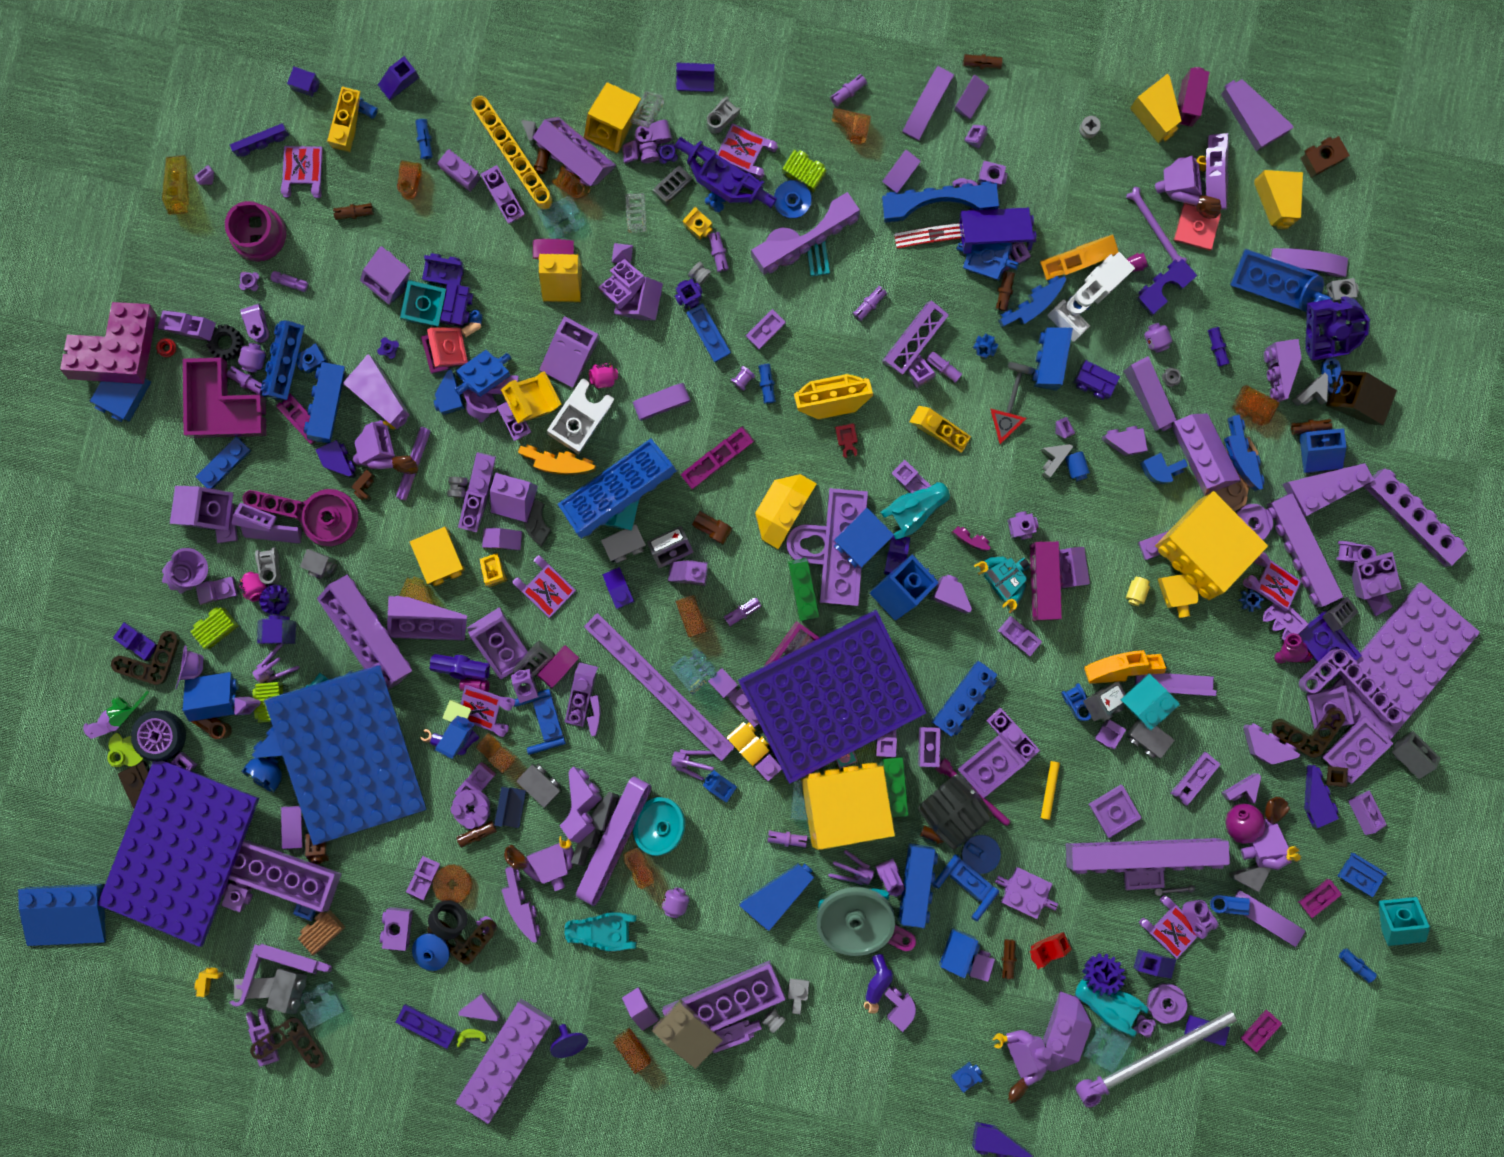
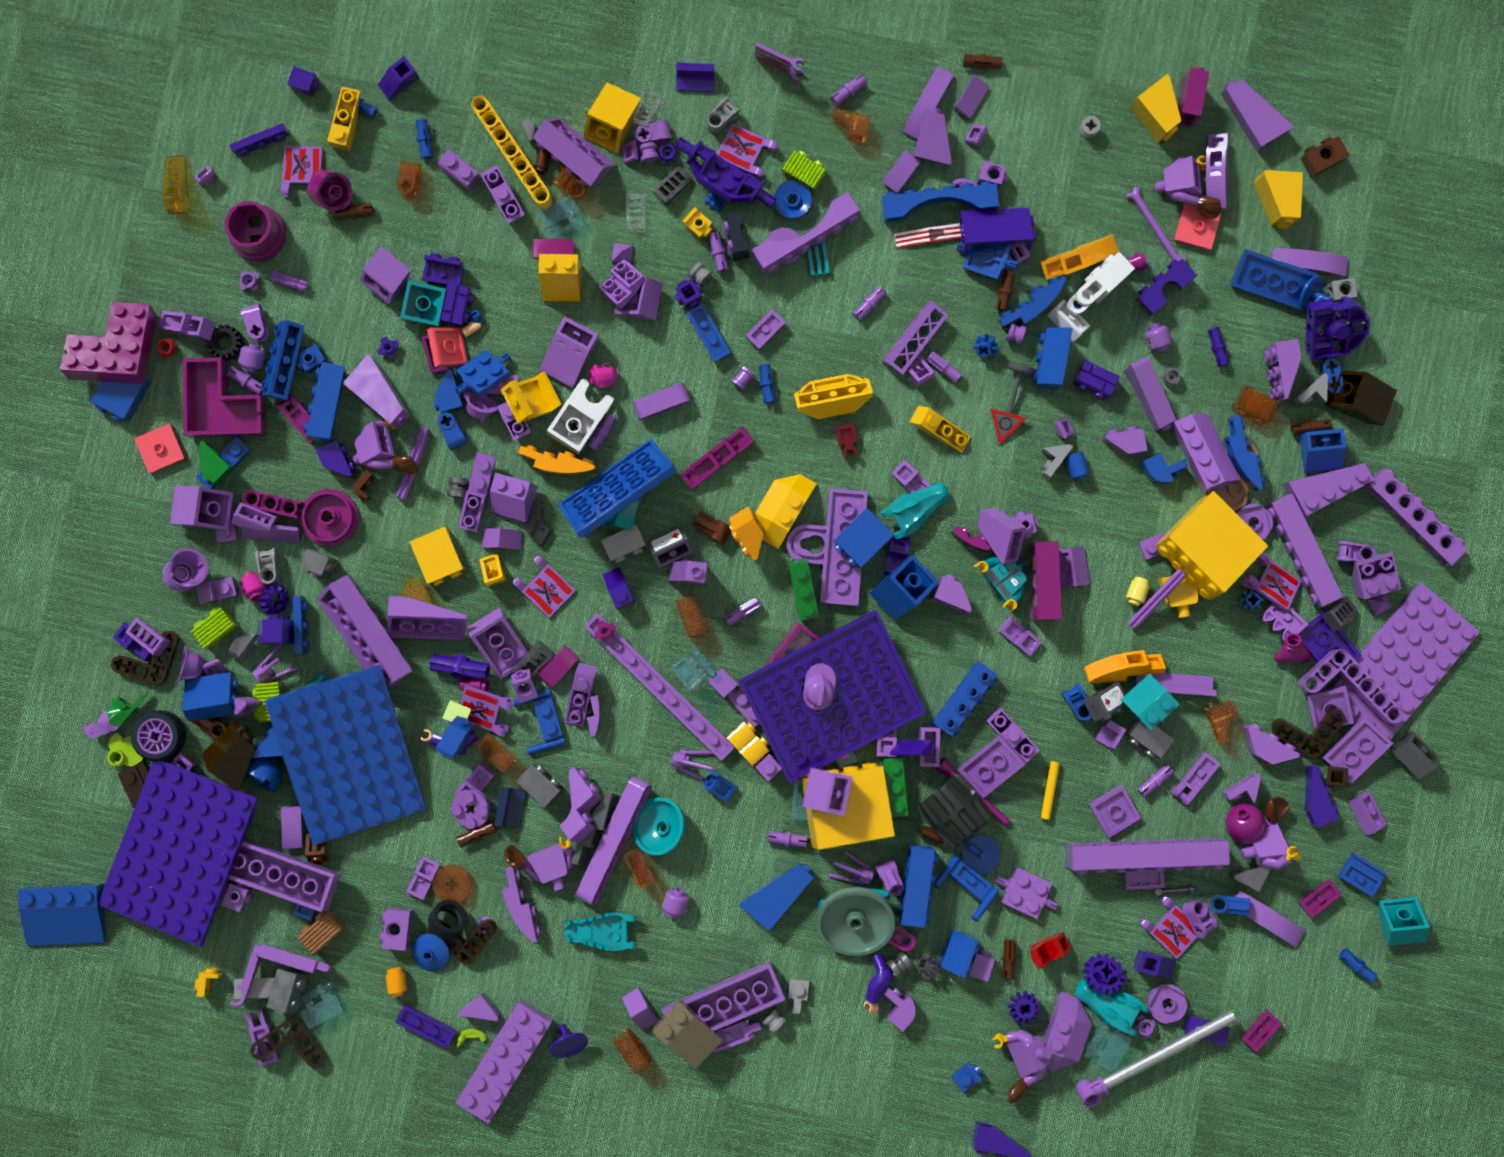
(158, 643): none -> medium lavender slope
(160, 448): none -> coral plate
(212, 464): none -> green slope
(214, 667): none -> medium lavender slope
(230, 755): none -> dark brown slope
(241, 645): none -> flat silver piece
(301, 625): none -> blue plate
(320, 193): none -> magenta brick
(396, 981): none -> light orange brick
(453, 433): none -> blue piece
(602, 432): none -> medium lavender pin
(609, 627): none -> magenta plate
(736, 245): none -> black brick
(747, 531): none -> light orange slope
(779, 61): none -> medium lavender flag
(819, 686): none -> medium lavender piece
(827, 791): none -> medium lavender slope
(899, 965): none -> flat silver wheel
(913, 747): none -> dark purple slope
(929, 967): none -> flat silver gear
(933, 137): none -> medium lavender slope
(1002, 534): none -> medium lavender slope
(1015, 333): none -> medium lavender wheel
(1023, 1000): none -> dark purple gear
(1155, 781): none -> medium lavender pin
(1157, 598): none -> medium lavender axle
(1220, 717): none -> clear orange arch

